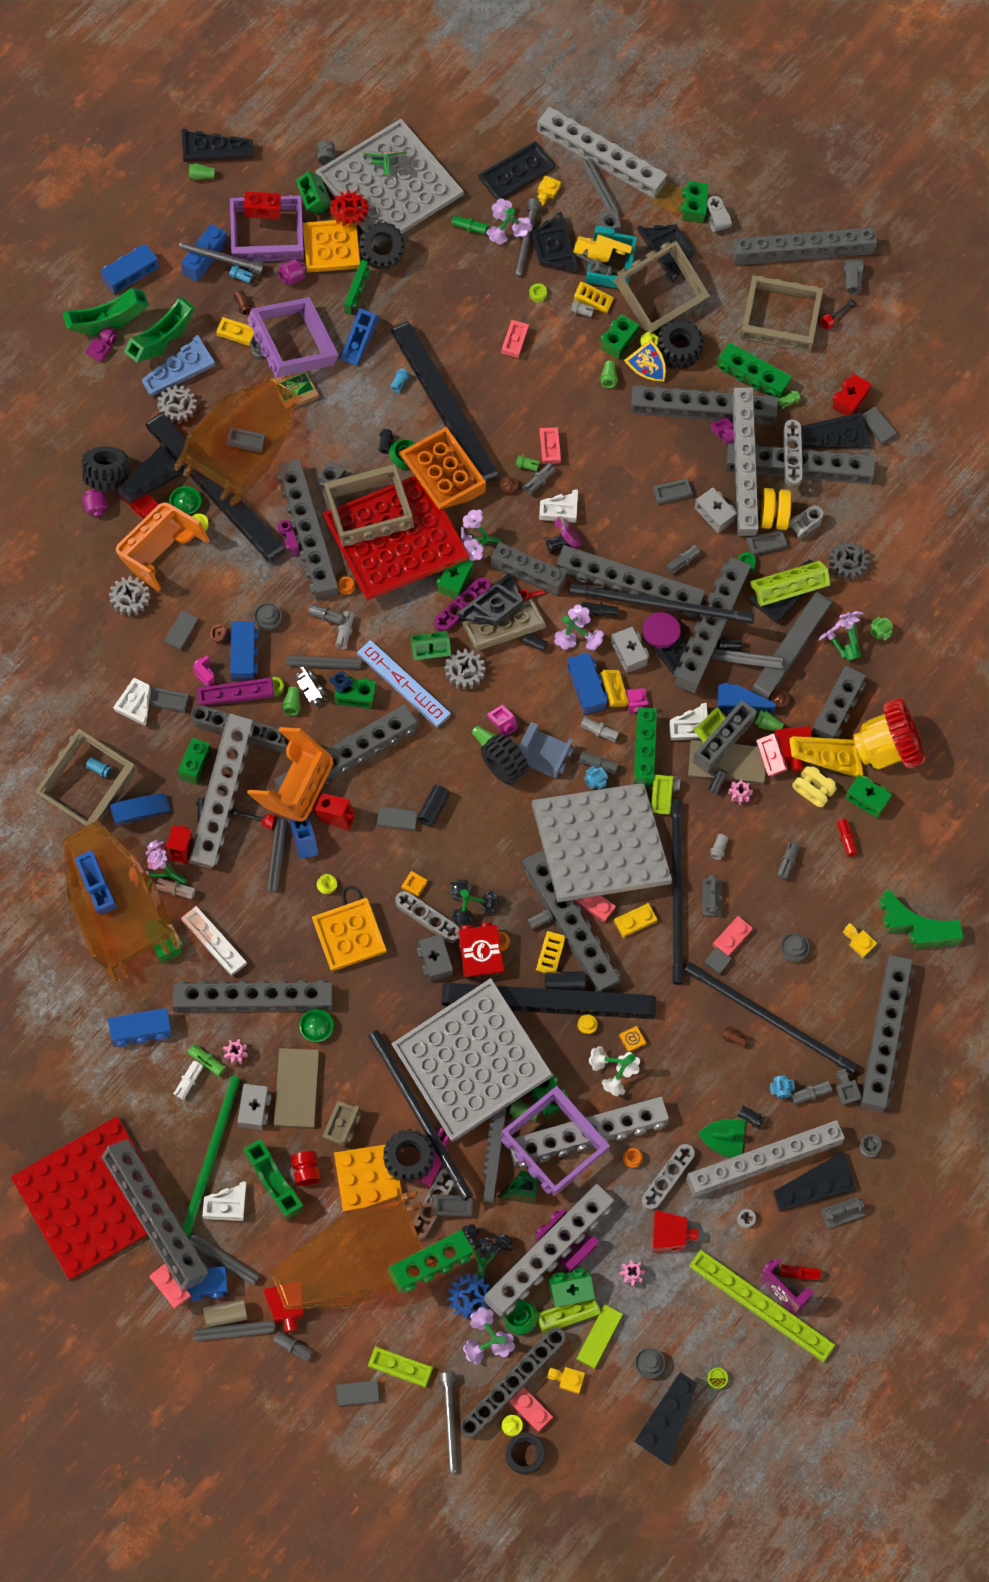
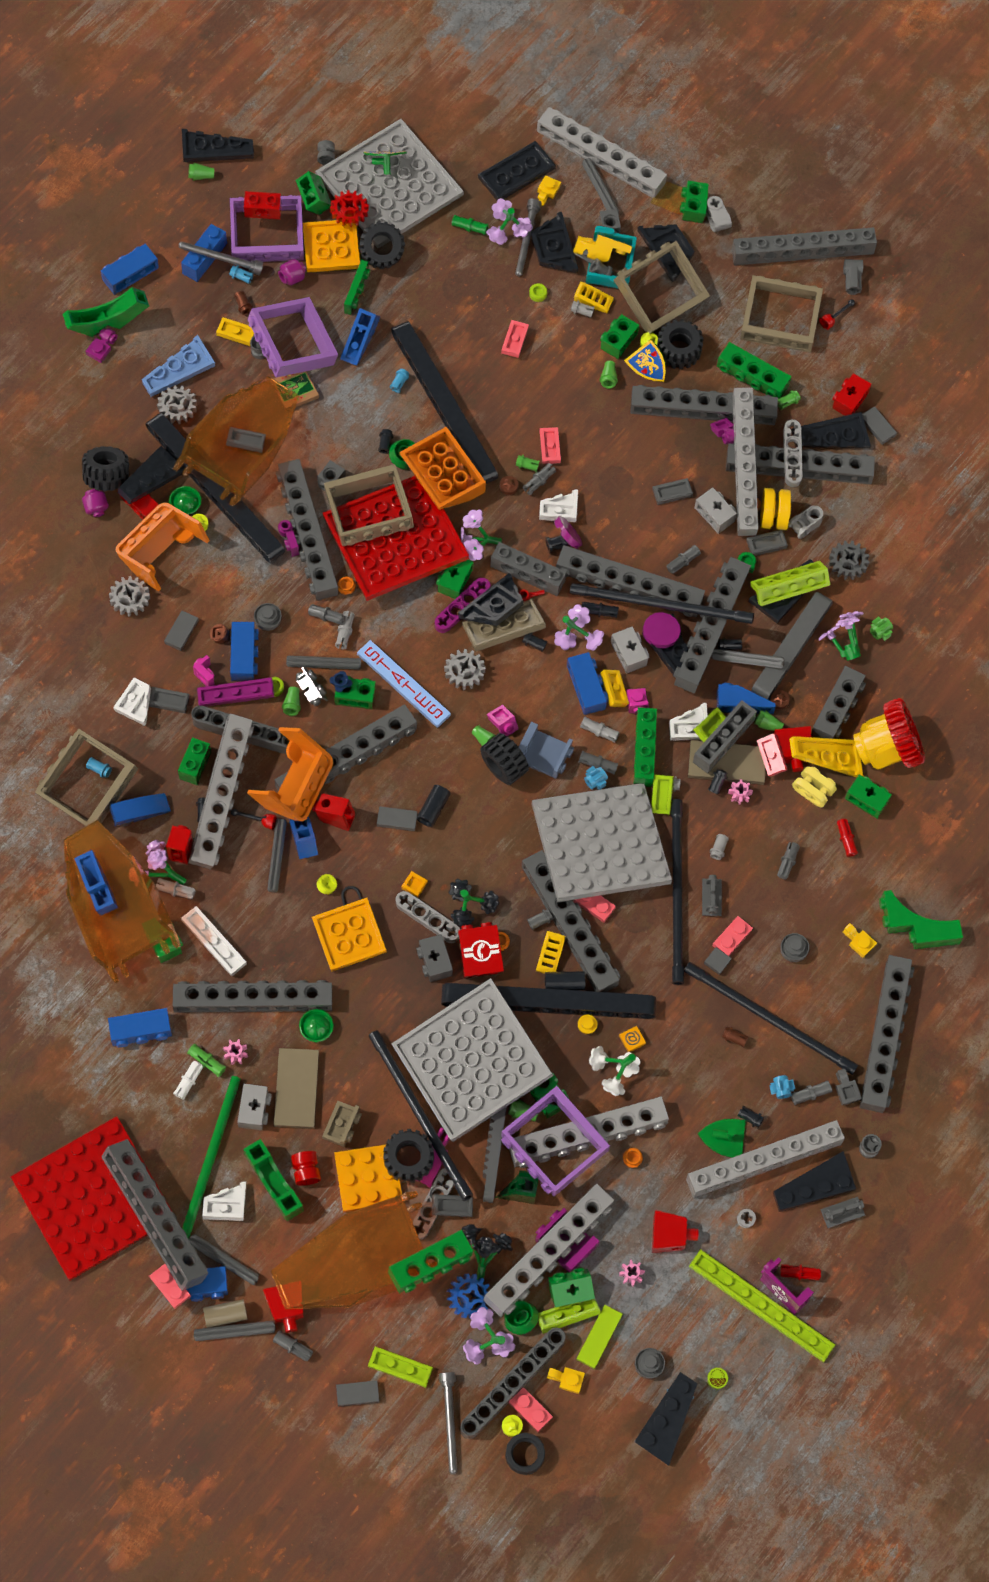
(154, 340): green arch -> none
(430, 645): green brick -> none
(635, 920): yellow plate -> none
(667, 1177): light grey beam -> none

